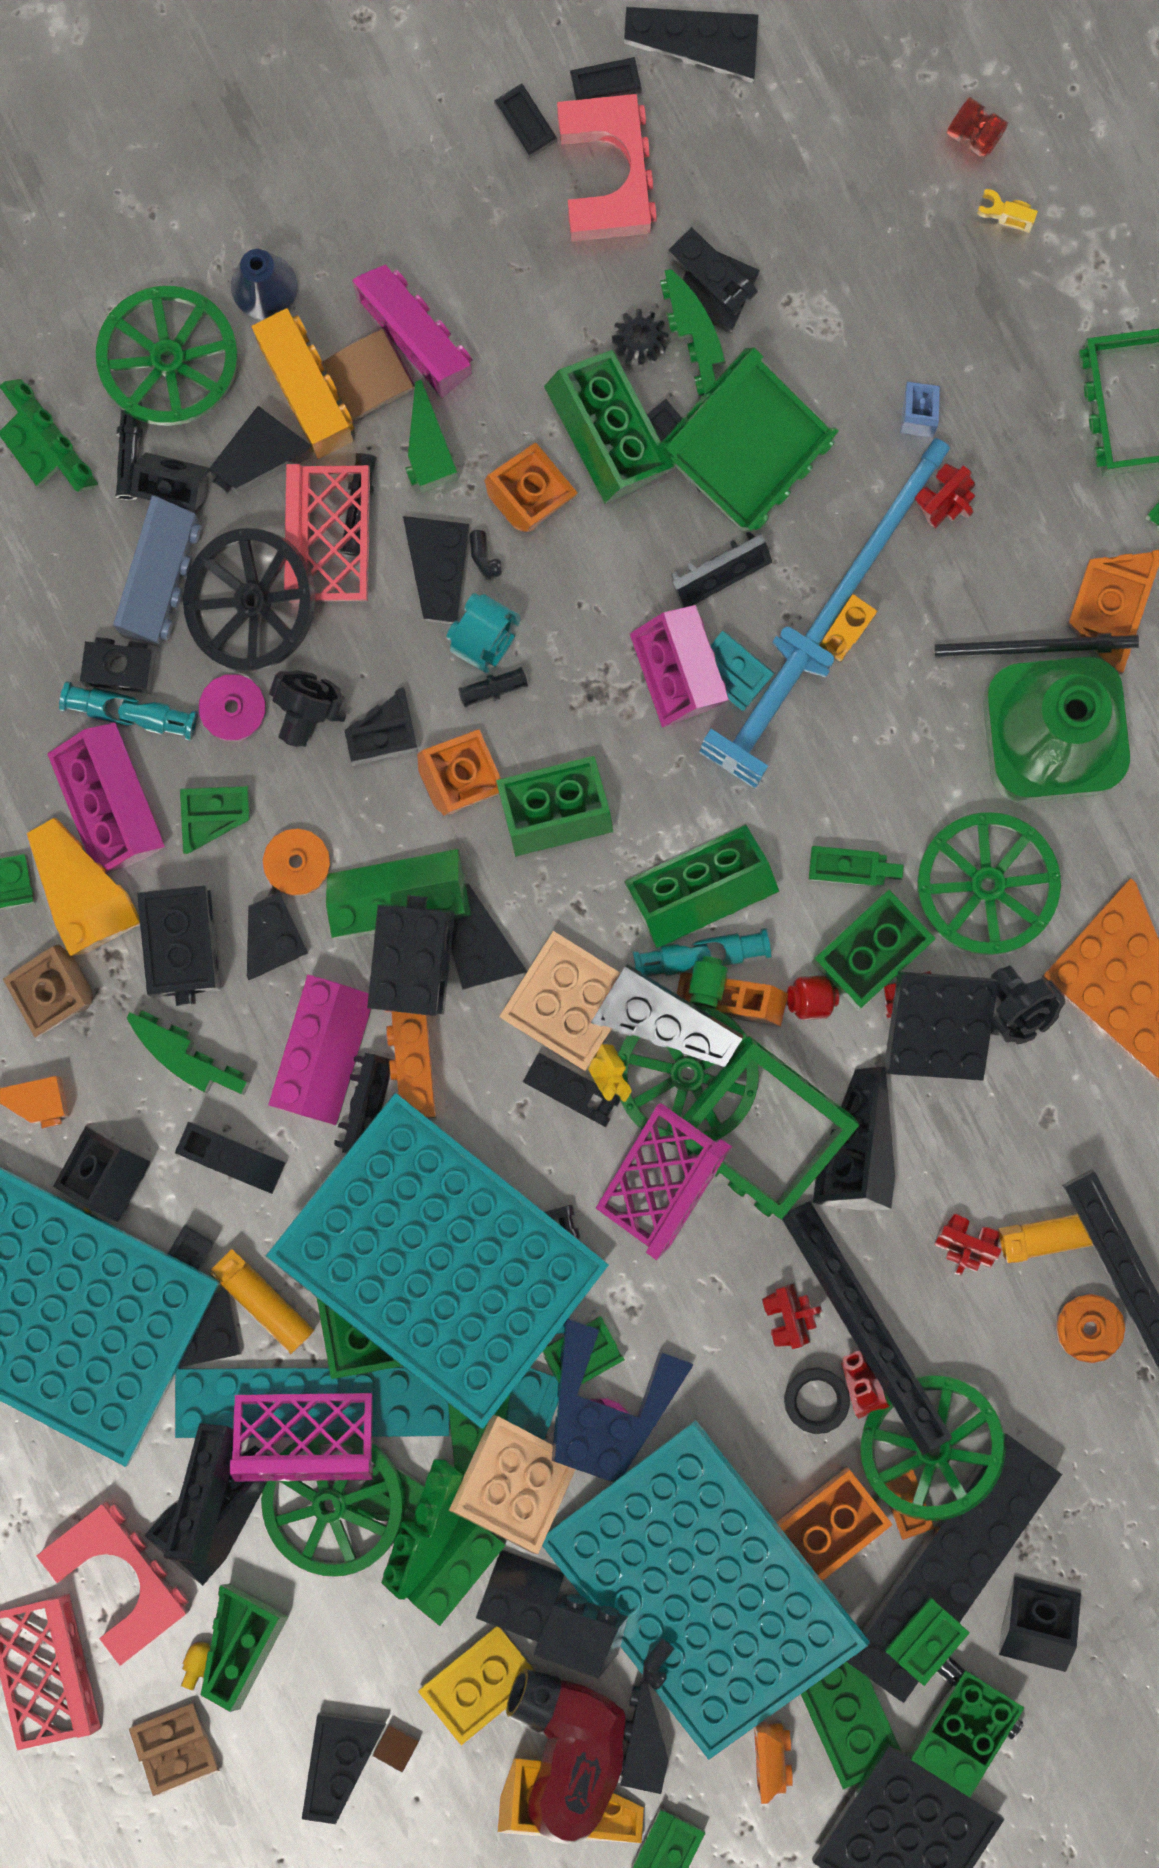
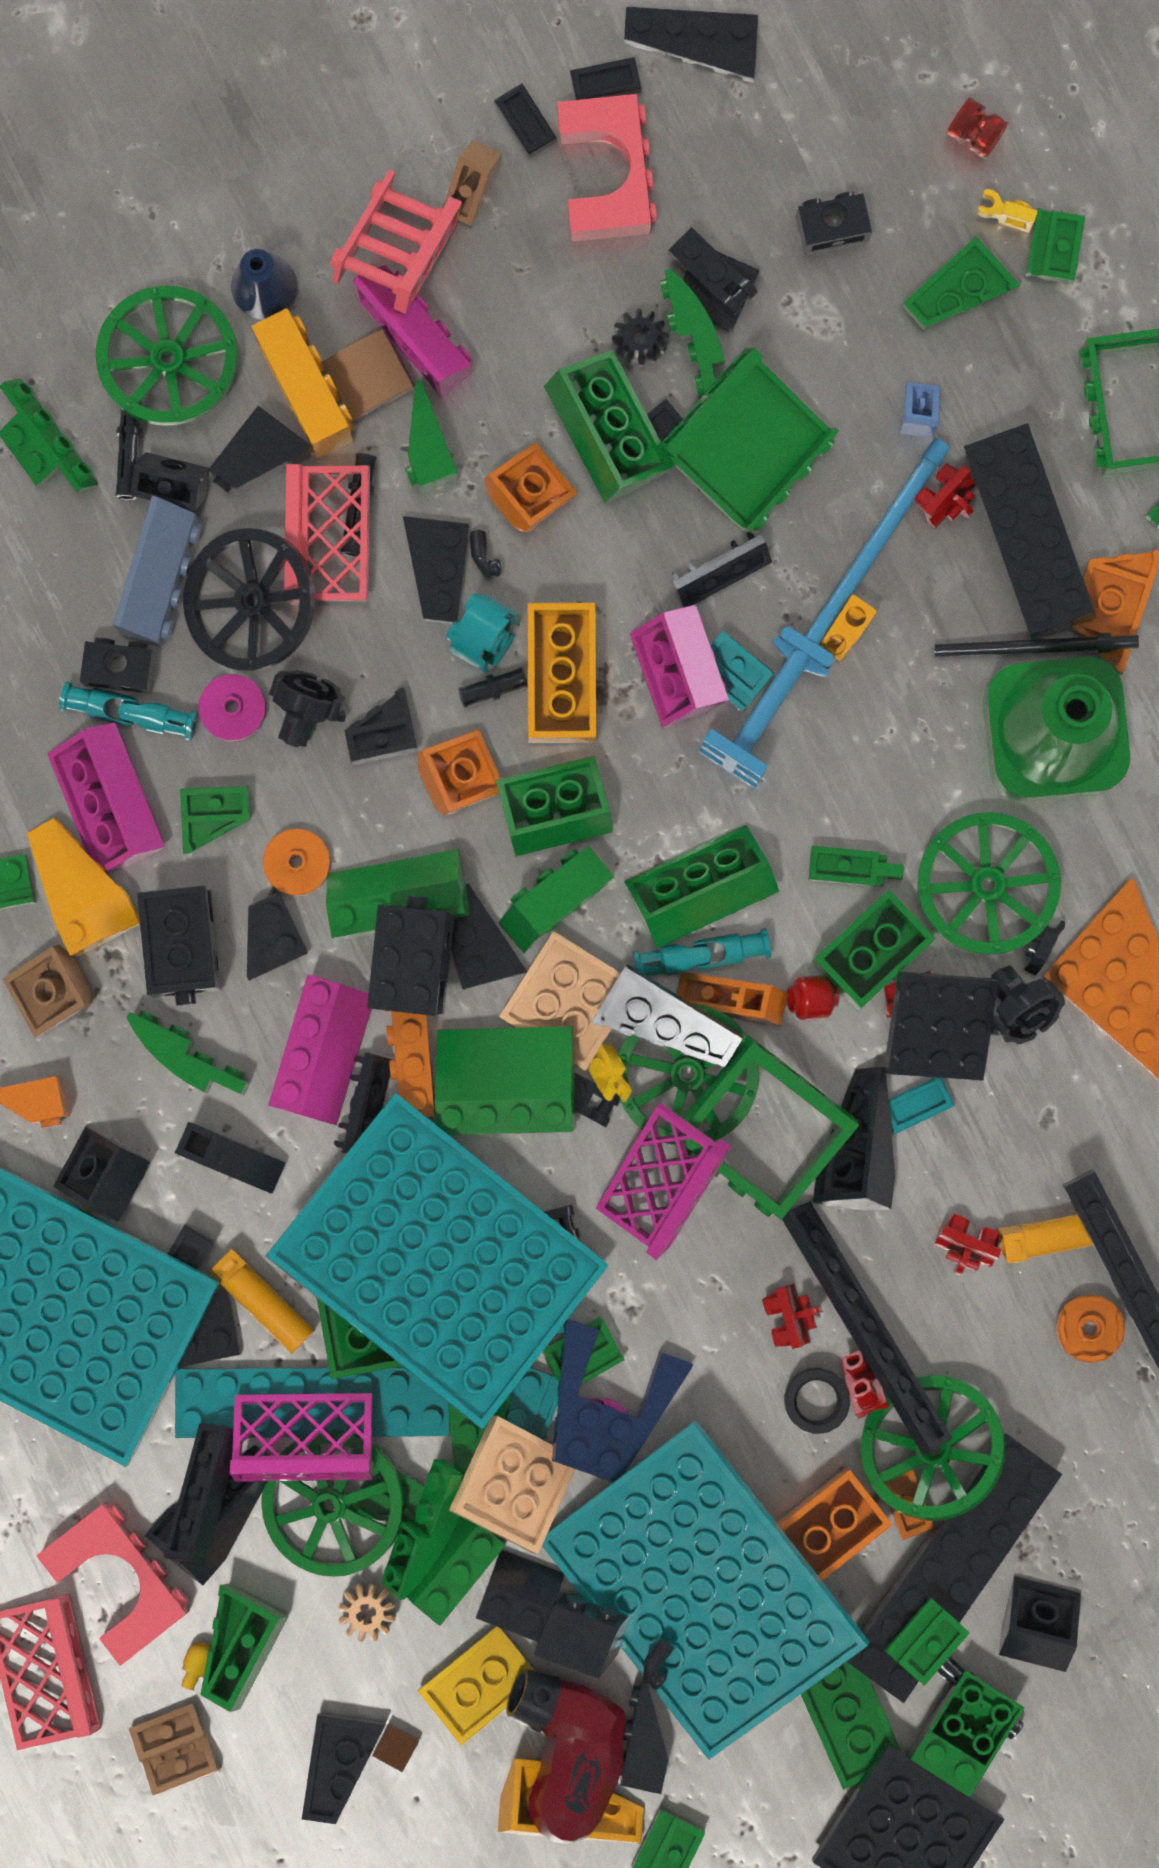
(377, 1617): none -> light nougat gear
(416, 264): none -> coral fence
(473, 179): none -> medium nougat slope
(505, 1080): none -> green slope
(554, 897): none -> green wedge
(561, 673): none -> light orange brick
(708, 981): green brick -> none
(771, 1770): orange slope -> none
(819, 236): none -> black brick
(919, 1104): none -> teal tile
(960, 285): none -> green wing
(1029, 532): none -> black brick
(1040, 950): none -> black plate
(1055, 246): none -> green plate

